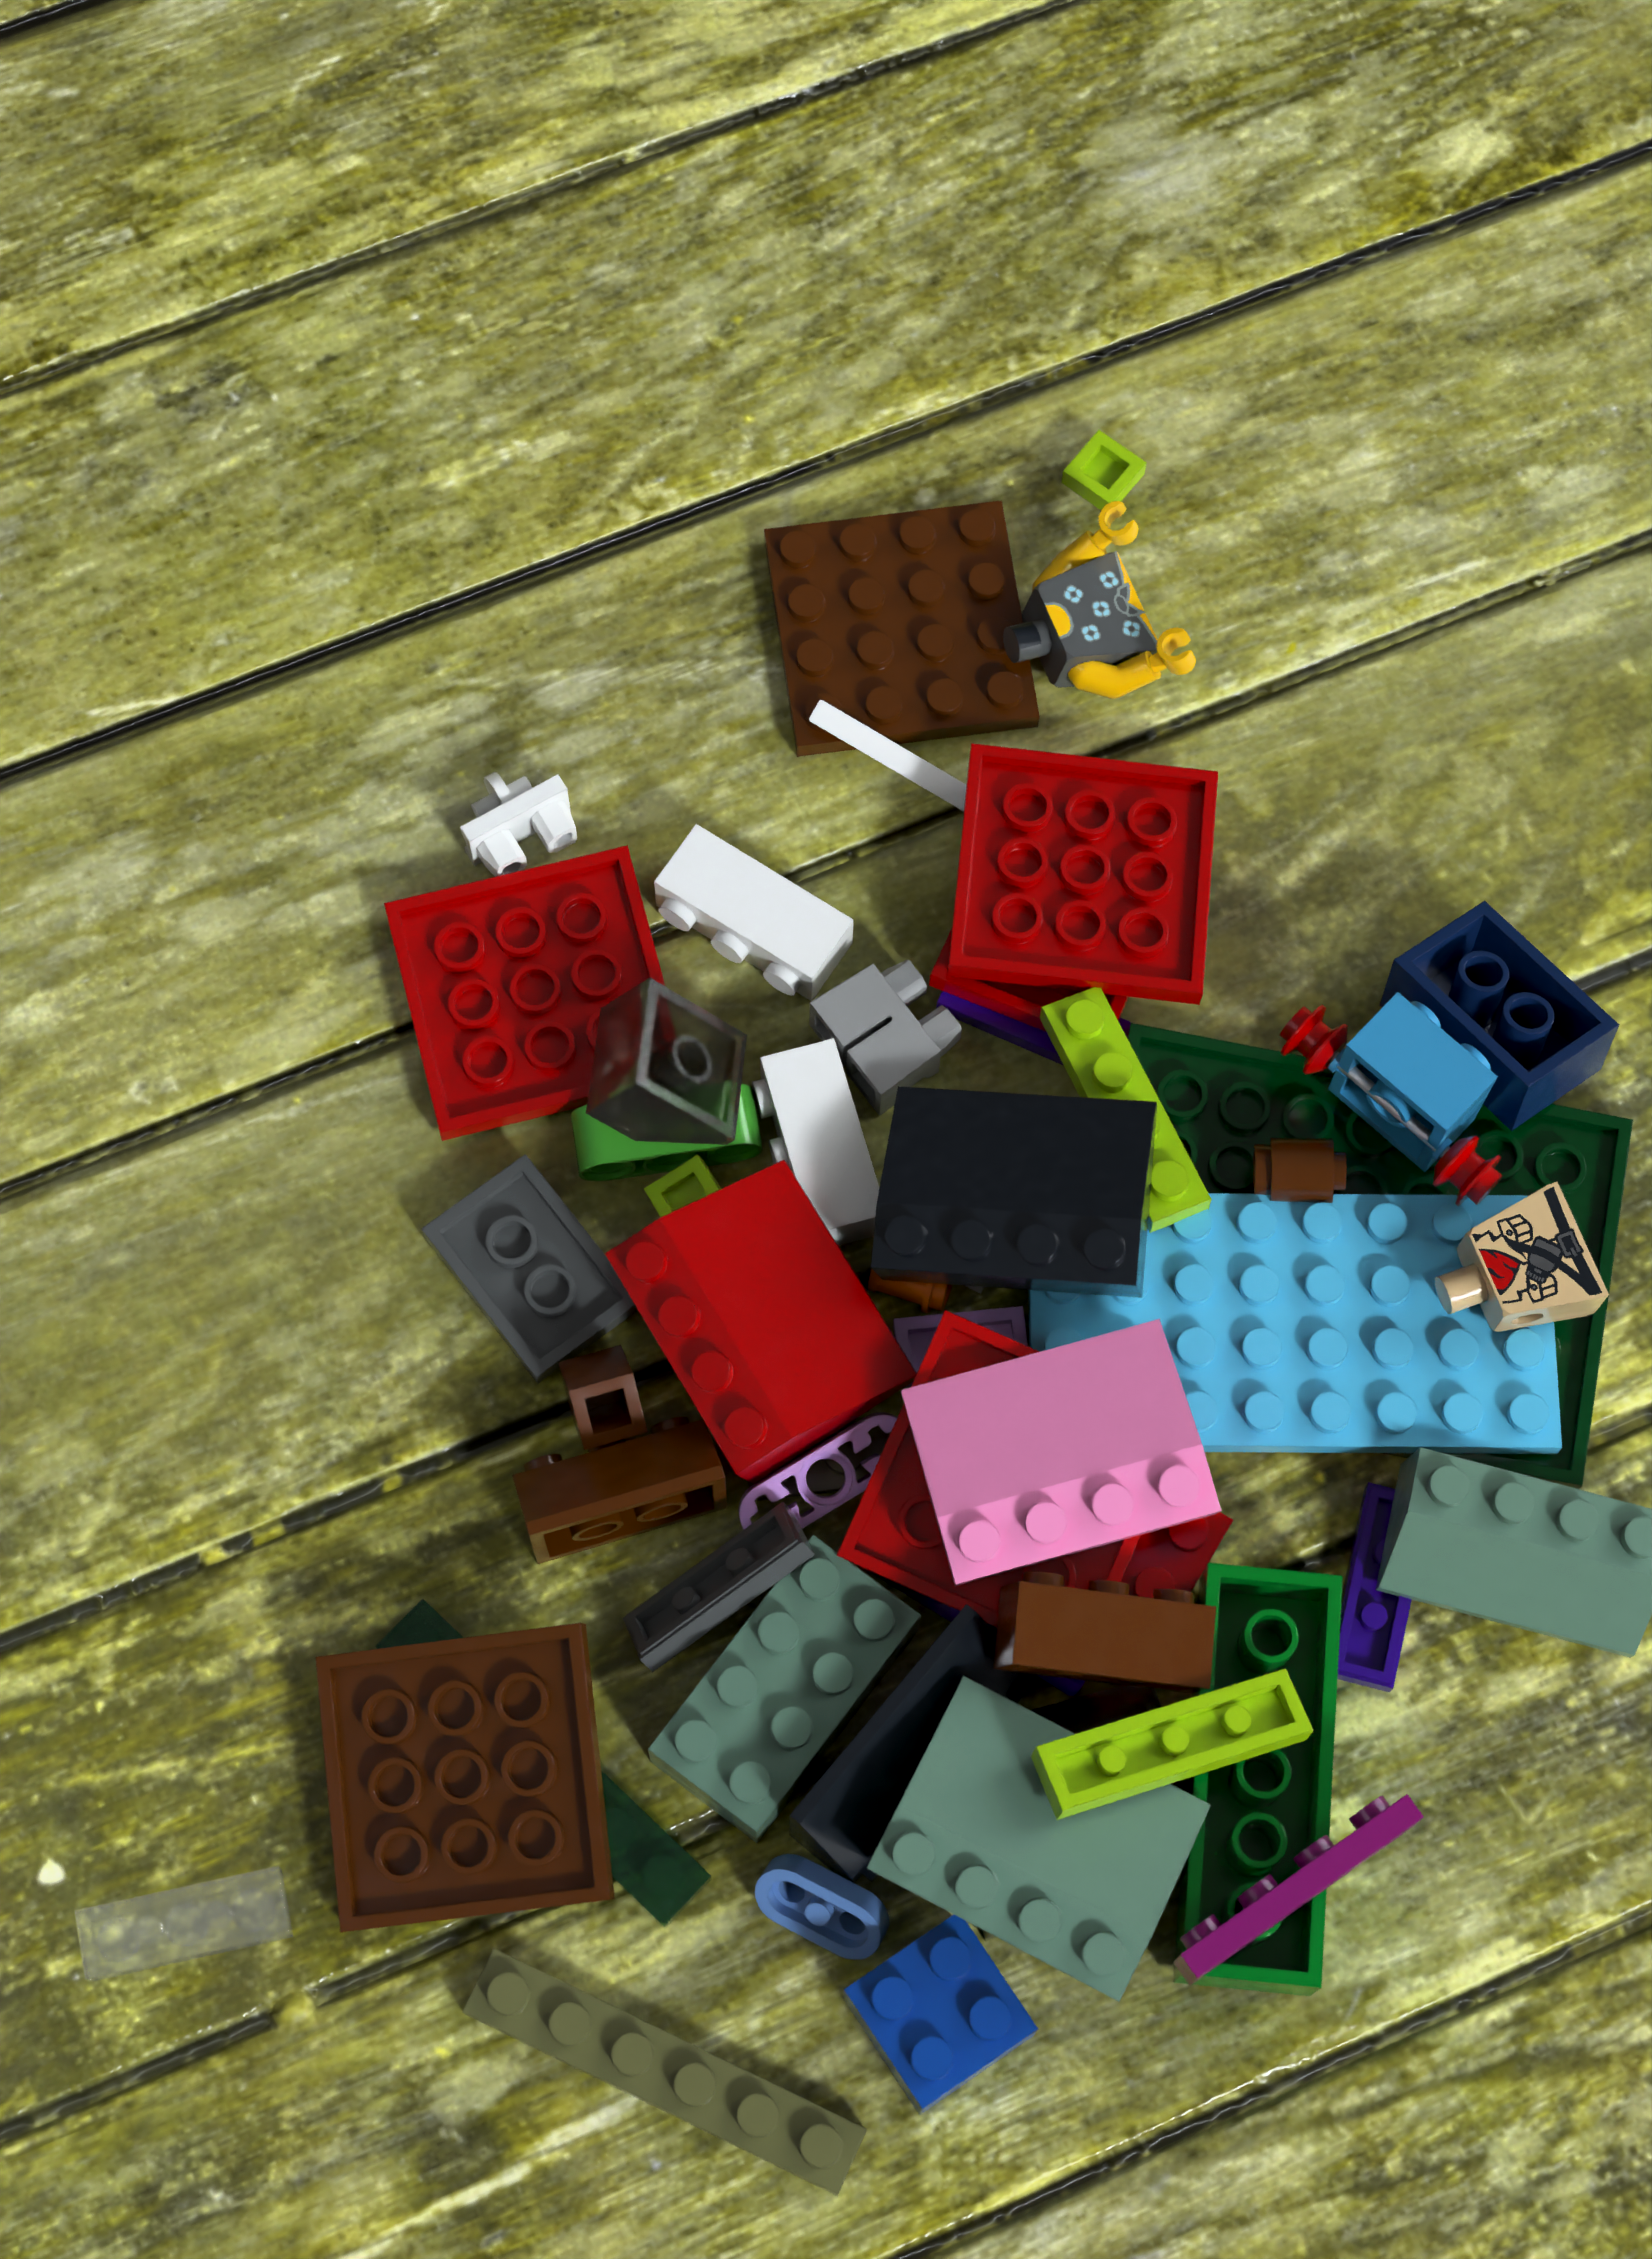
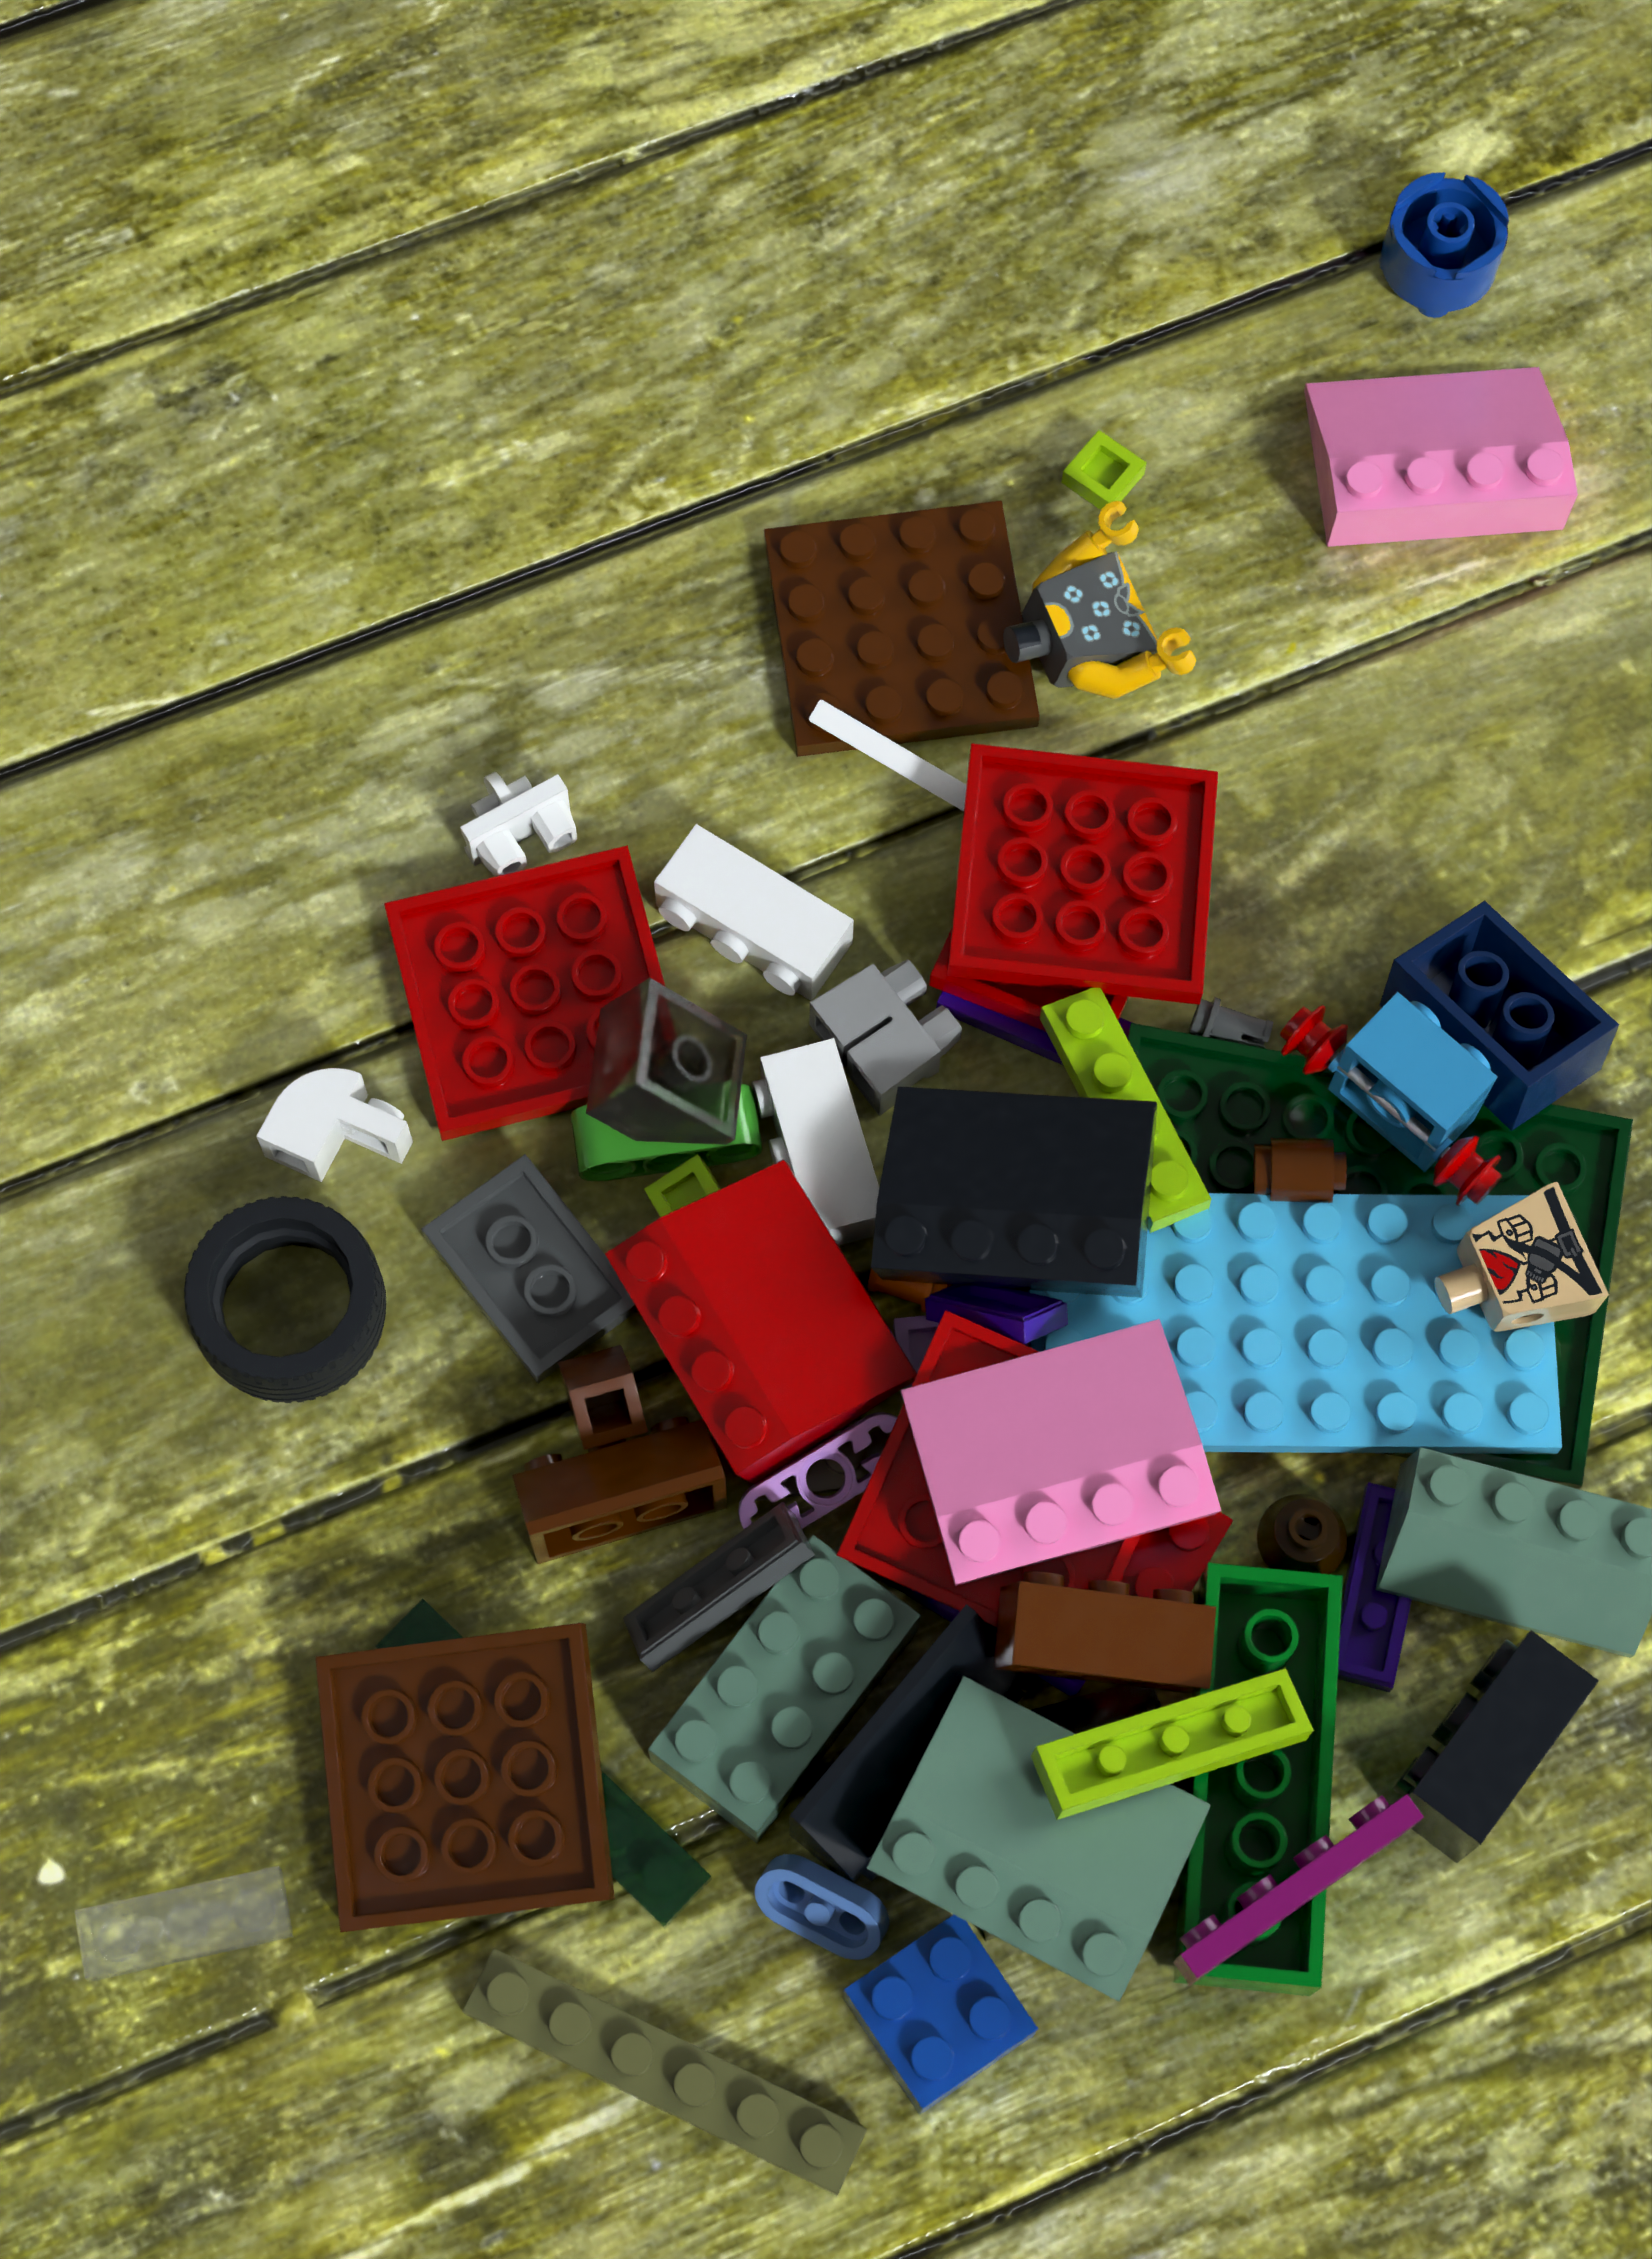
(265, 1227): none -> black tyre
(322, 1111): none -> white brick
(1003, 1310): none -> dark purple tile
(1229, 1025): none -> dark grey pin
(1302, 1535): none -> dark brown cone
(1439, 456): none -> bright pink slope
(1444, 243): none -> blue brick
(1493, 1742): none -> black brick

